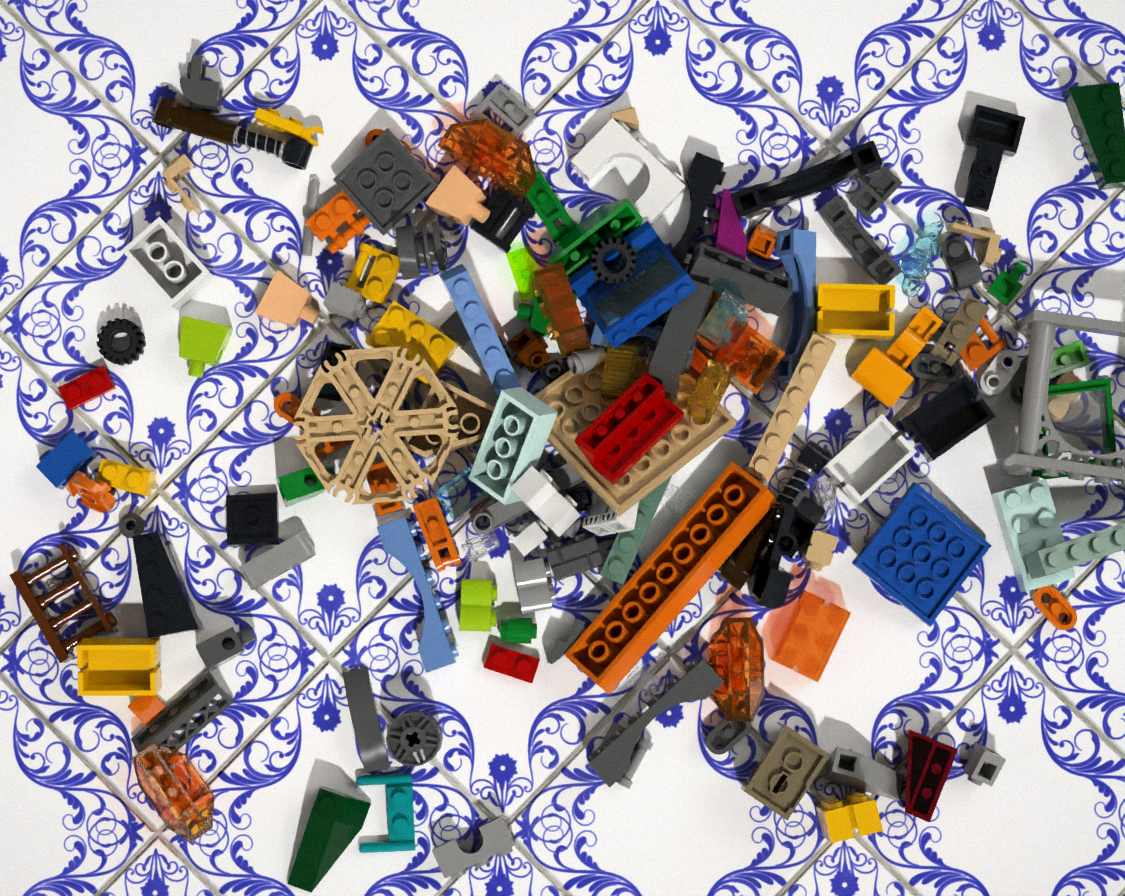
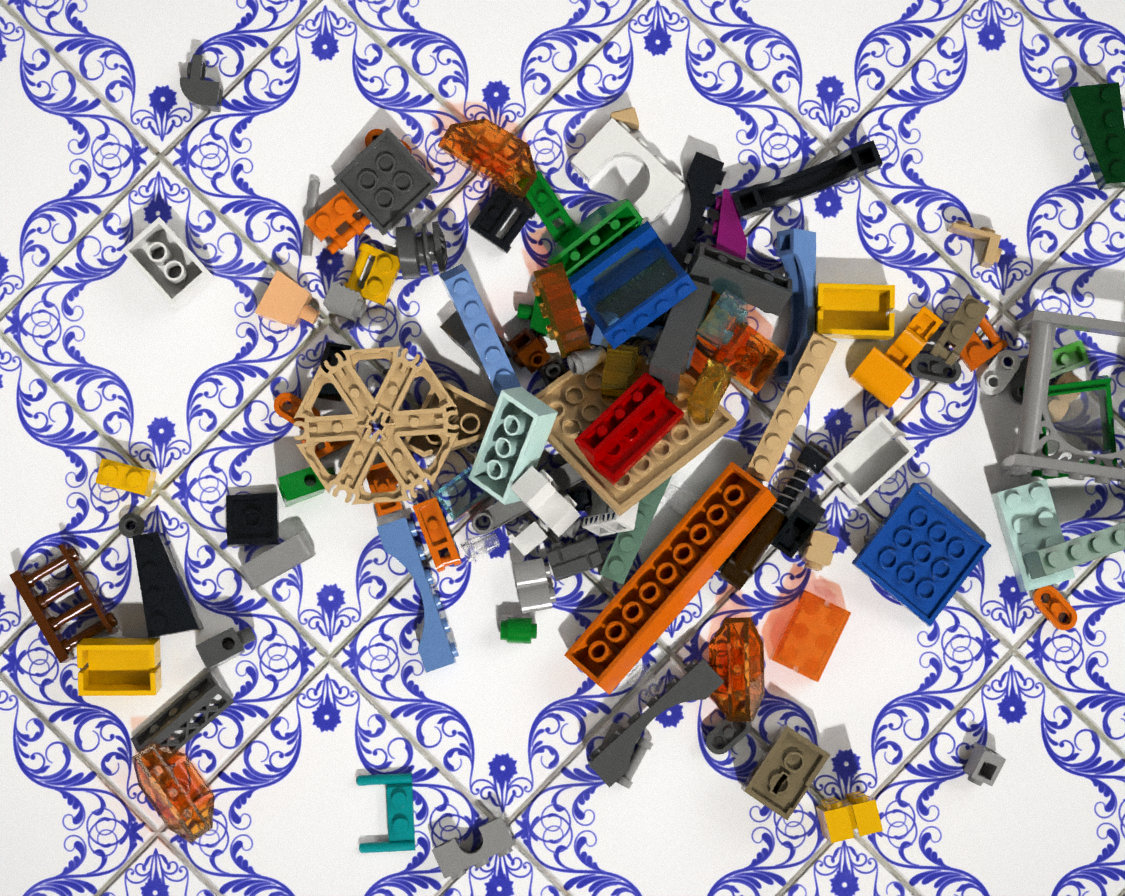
(66, 458): blue brick -> none
(86, 388): red plate -> none
(94, 495): orange plate -> none
(106, 337): black tyre -> none
(146, 707): orange slope -> none
(178, 169): tan bracket -> none
(202, 344): lime torso -> none
(222, 130): piece -> none
(291, 127): yellow plate -> none
(329, 831): dark green wedge -> none
(365, 720): dark grey slope -> none
(409, 331): yellow brick -> none
(428, 732): dark grey wheel -> none
(458, 199): light nougat torso -> none
(476, 605): lime brick -> none
(507, 108): light grey plate -> none
(511, 663): red plate -> none
(522, 268): clear neon green plate -> none
(561, 647): dark grey slope -> none
(617, 275): black tyre -> none
(762, 242): orange slope -> none
(772, 580): black plate -> none
(825, 495): clear cone -> none
(858, 242): dark grey slope -> none
(863, 774): light grey slope -> none
(876, 192): dark grey slope -> none
(916, 259): clear light blue animal -> none
(926, 774): dark red wedge -> none
(947, 419): black piece -> none
(960, 266): dark grey plate -> none
(994, 135): black plate -> none
(1006, 285): green plate -> none

